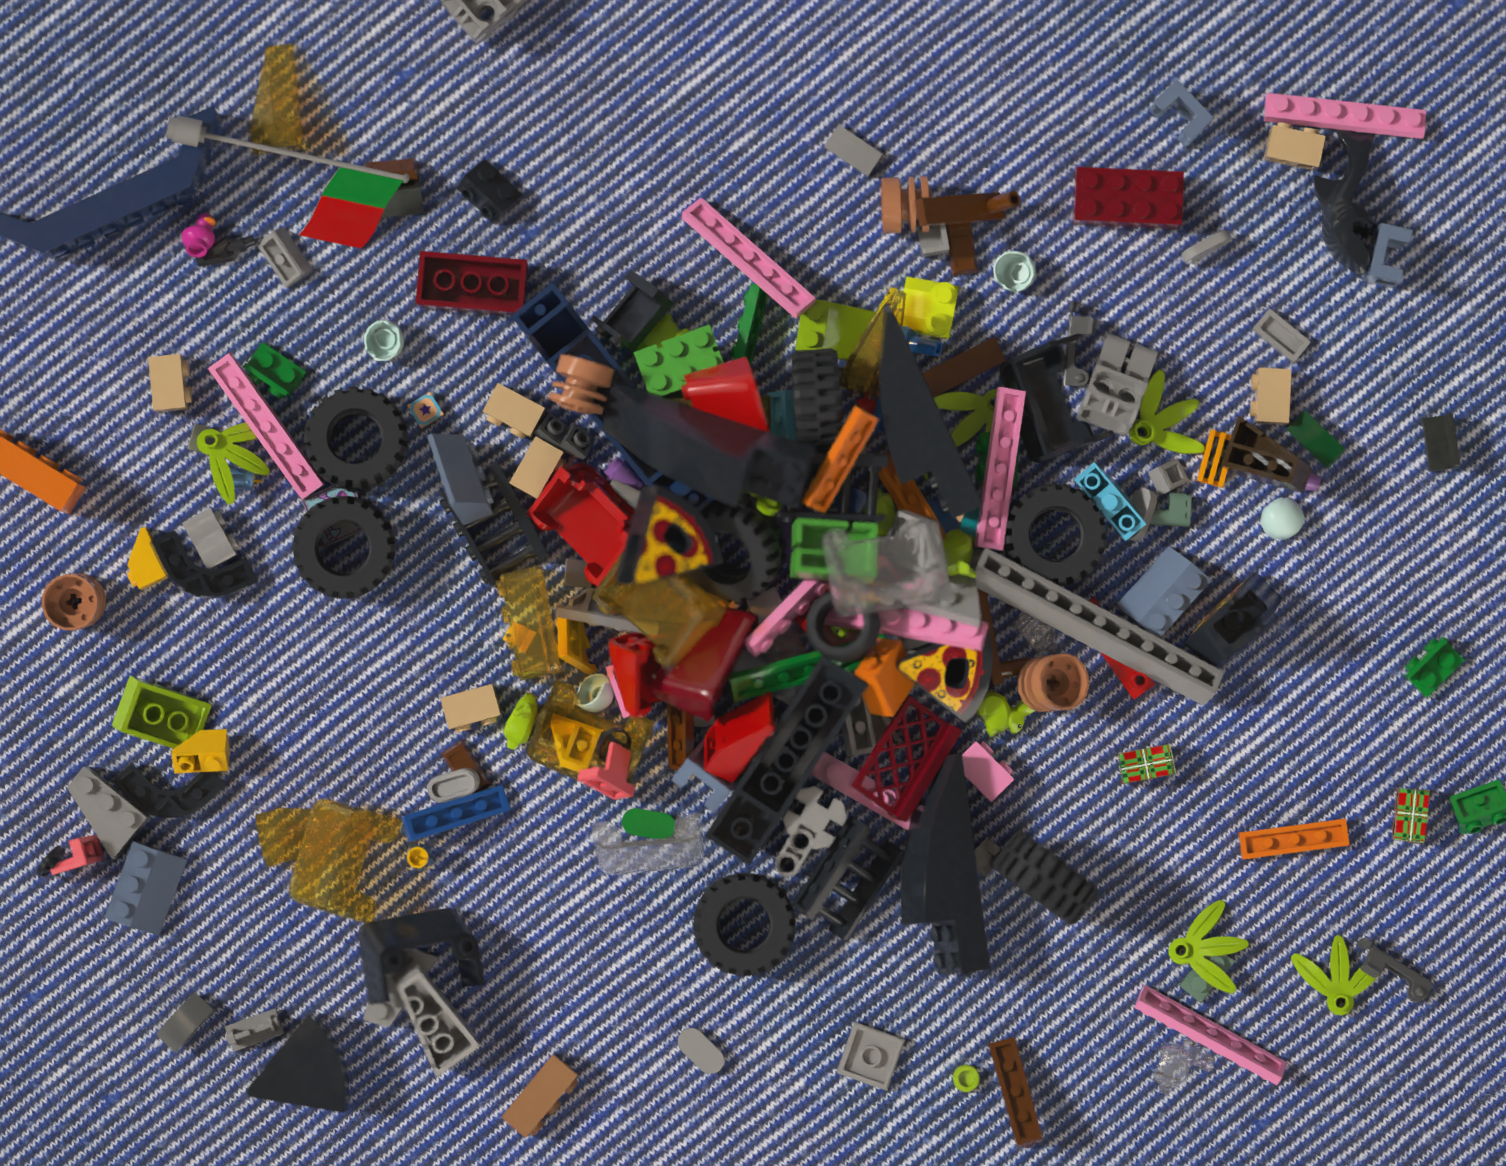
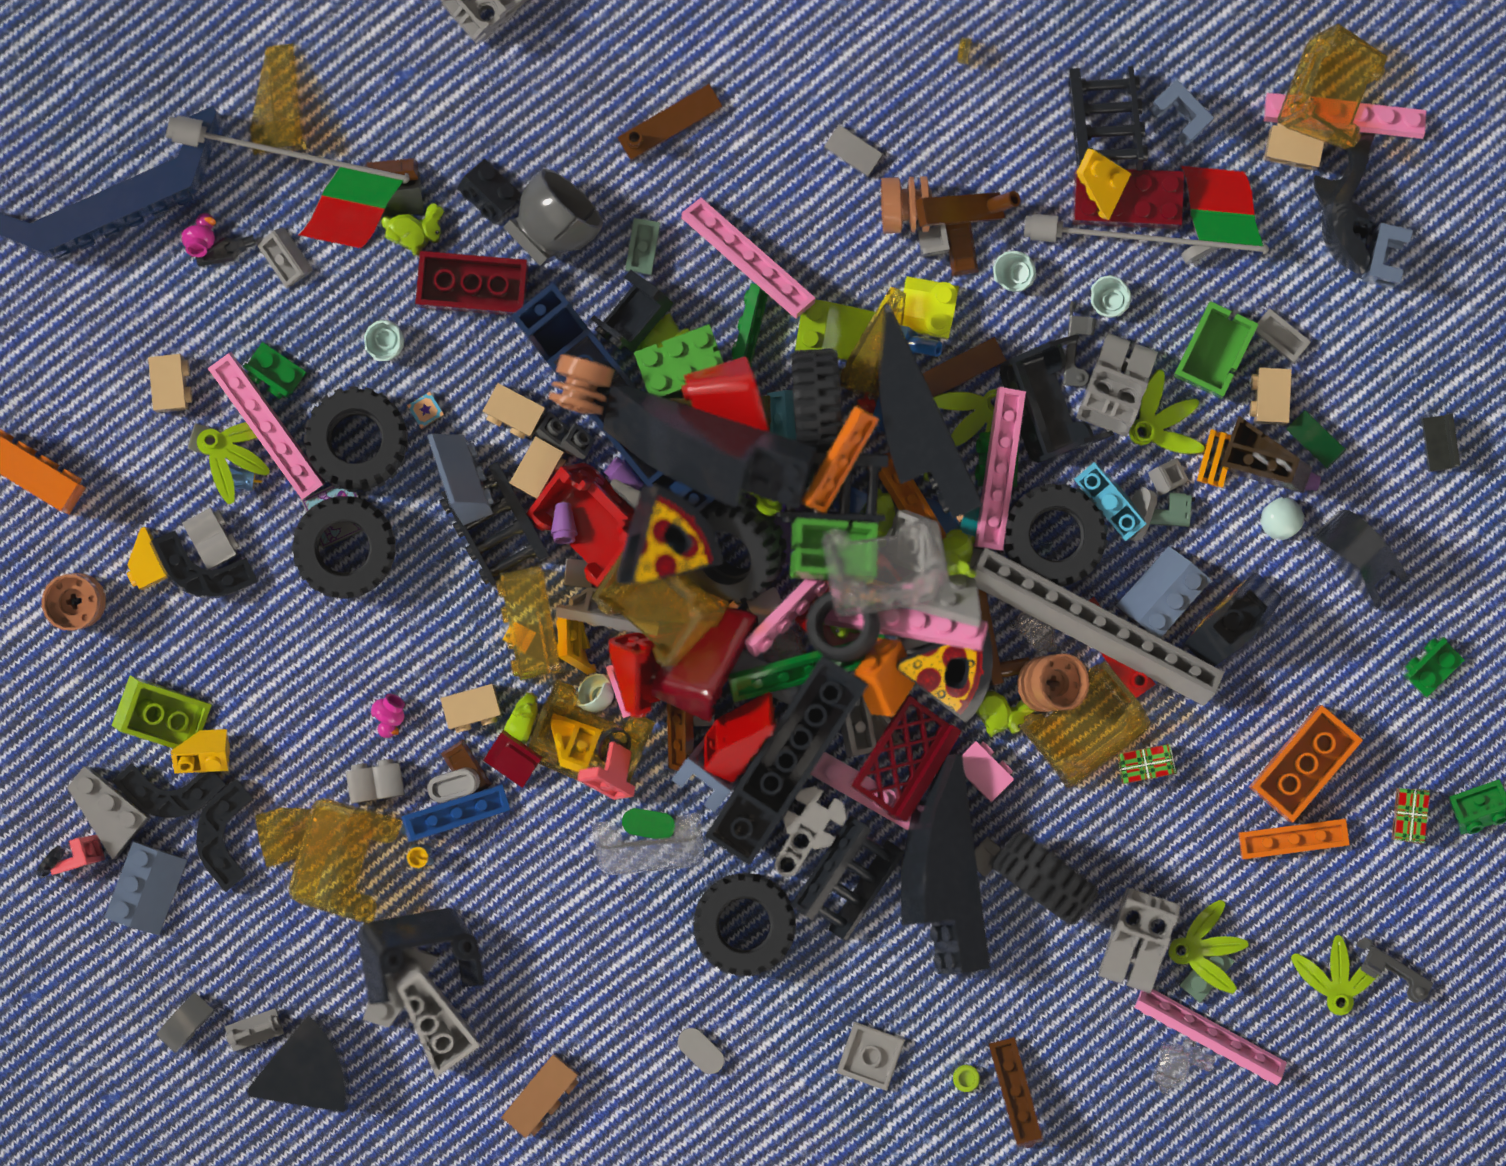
(211, 833): none -> black plate
(375, 782): none -> light grey brick
(389, 713): none -> dark pink animal
(412, 232): none -> lime animal
(512, 758): none -> dark red piece
(553, 218): none -> dark grey plate
(563, 524): none -> medium lavender cone
(642, 246): none -> sand green plate
(670, 122): none -> reddish brown piece
(964, 50): none -> clear yellow tile
(1081, 109): none -> black fence
(1090, 734): none -> clear yellow windscreen
(1103, 181): none -> yellow wing
(1110, 296): none -> light aqua hair
(1150, 946): none -> light grey connector
(1215, 350): none -> bright green piece
(1218, 208): none -> flag
(1305, 763): none -> orange brick
(1331, 86): none -> clear yellow windscreen
(1359, 553): none -> black piece

